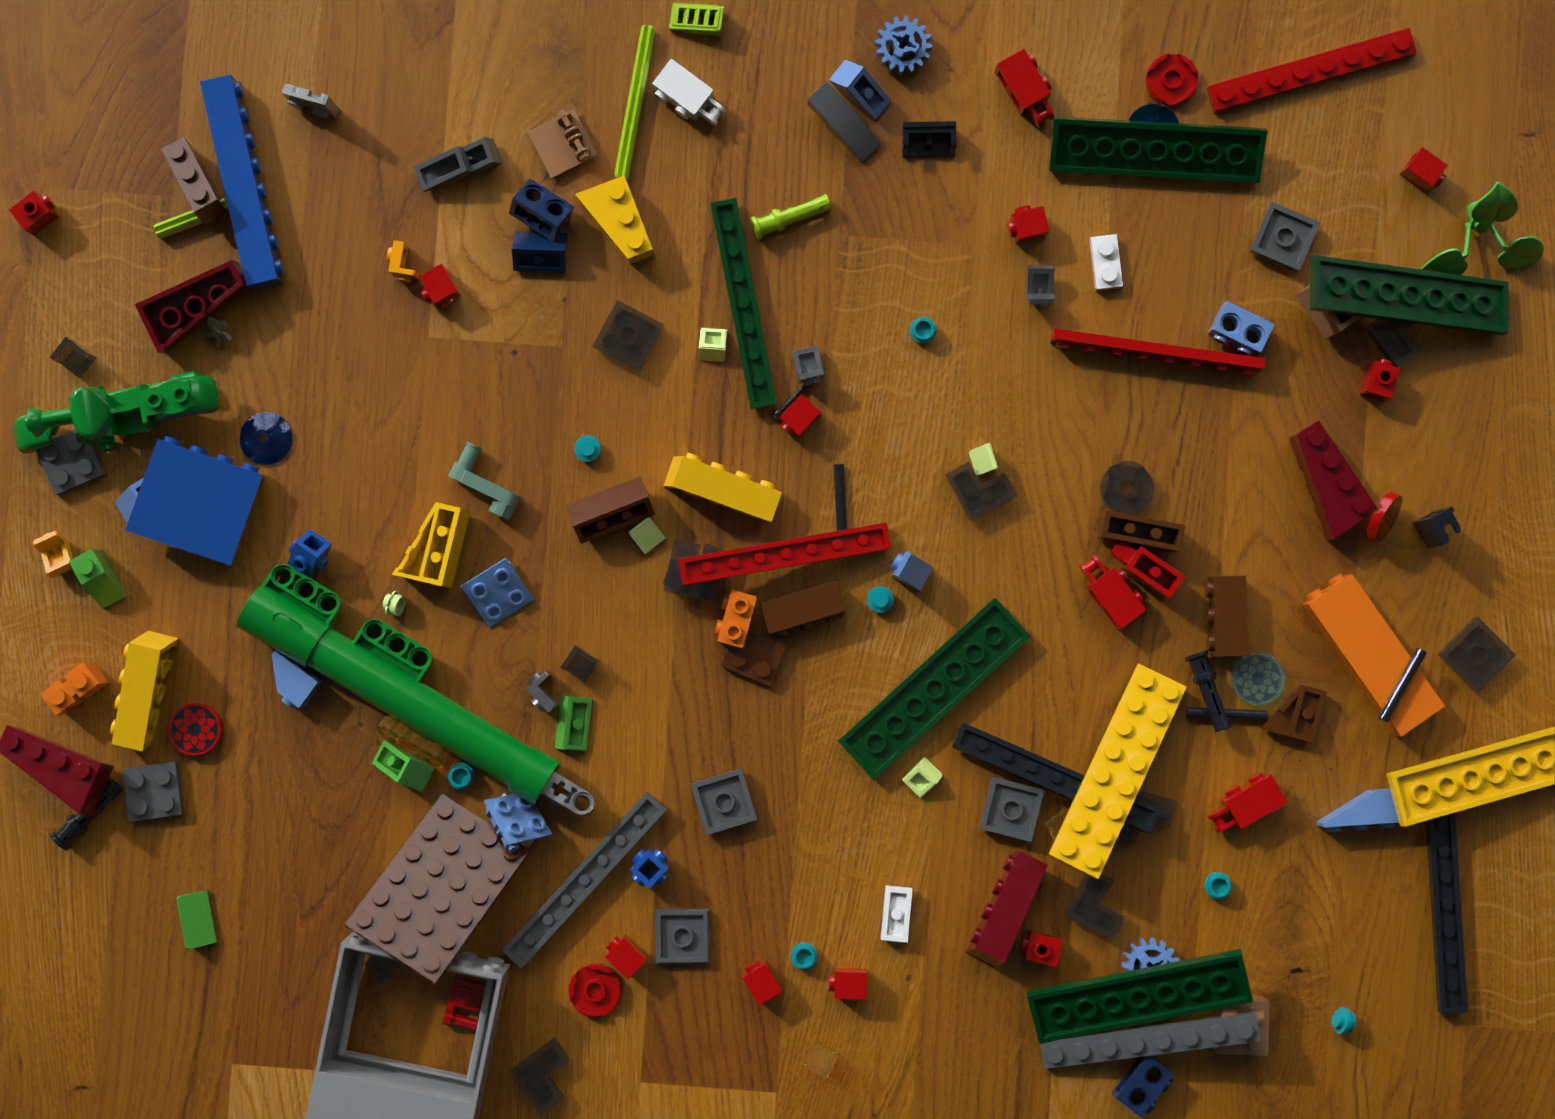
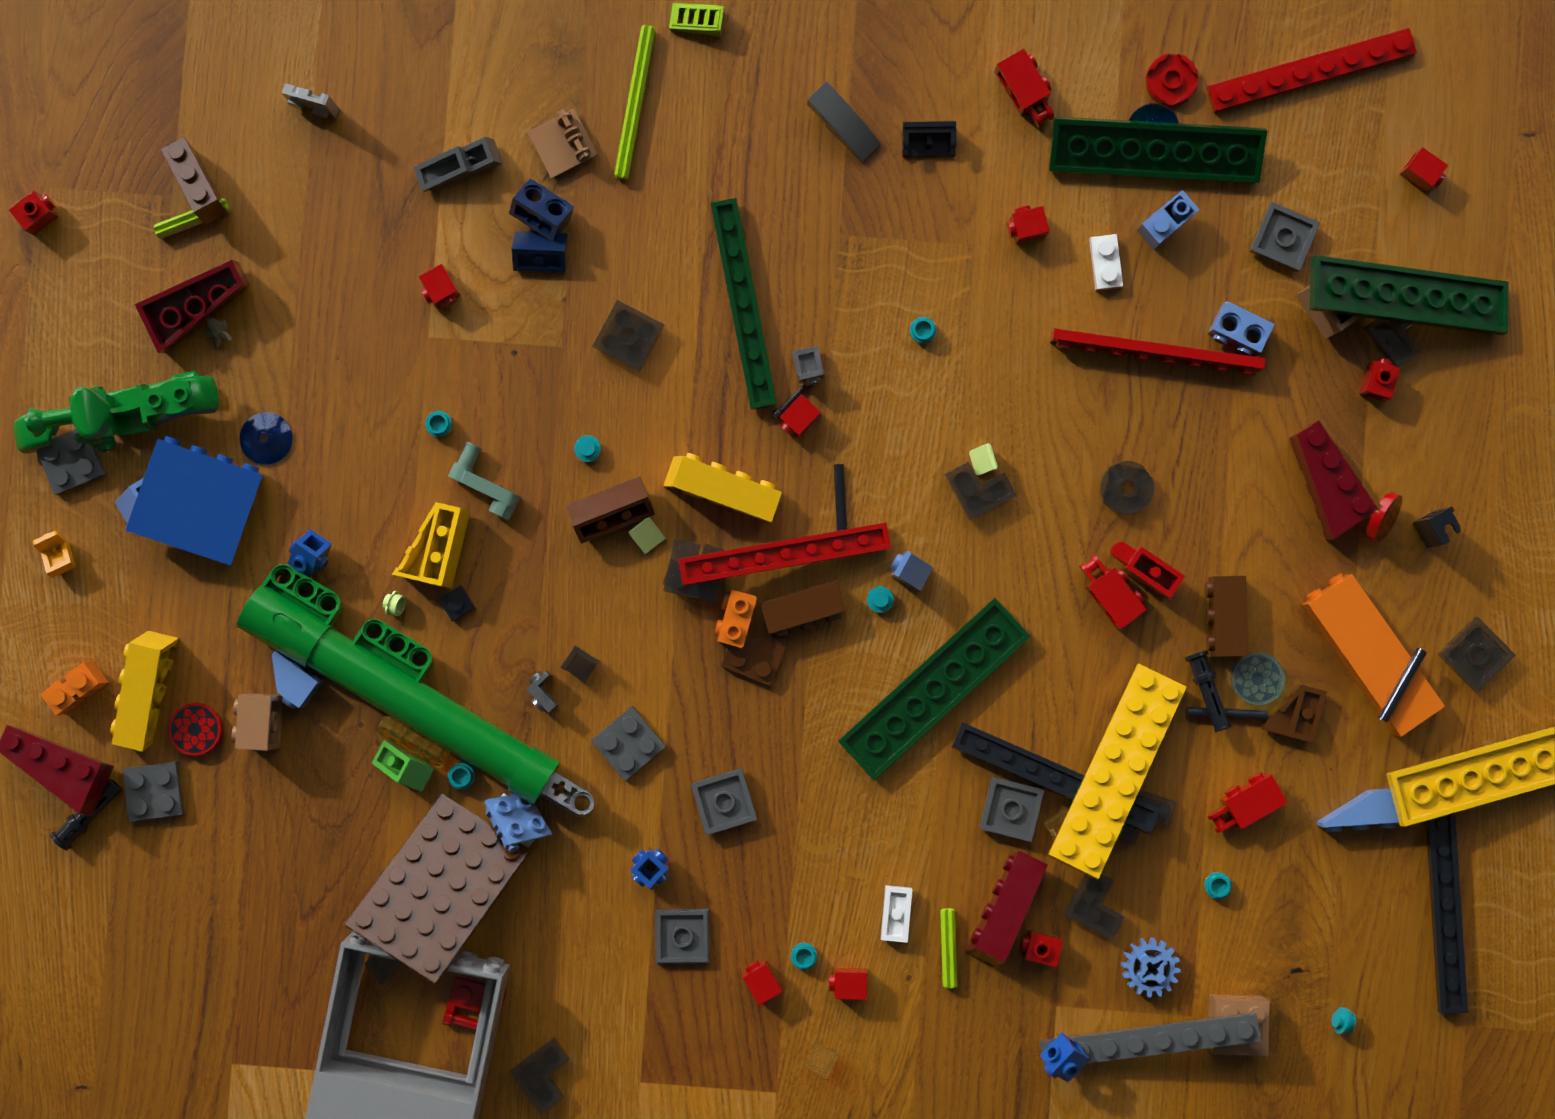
(73, 356): clear smoke panel -> none
(98, 577): bright green slope -> none
(196, 919): bright green slope -> none
(242, 182): blue brick -> none
(258, 721): none -> medium nougat brick
(397, 258): light orange bracket -> none
(438, 424): none -> teal plate
(457, 603): none -> black plate
(497, 592): medium blue hinge -> none
(573, 723): bright green slope -> none
(584, 879): dark grey plate -> none
(595, 990): red tile -> none
(617, 215): yellow wedge -> none
(625, 955): red brick -> none
(628, 743): none -> dark grey plate
(686, 93): white brick -> none
(712, 344): yellowish green slope -> none
(779, 219): lime pin -> none
(860, 89): medium blue slope -> none
(895, 39): medium blue gear -> none
(922, 777): yellowish green slope -> none
(948, 947): none -> lime axle
(1040, 285): flat silver bracket -> none
(1064, 1058): none -> blue brick
(1136, 1079): dark blue brick -> none
(1140, 996): dark green plate -> none
(1141, 531): reddish brown brick -> none
(1167, 219): none -> medium blue slope
(1496, 206): bright green plant -> none

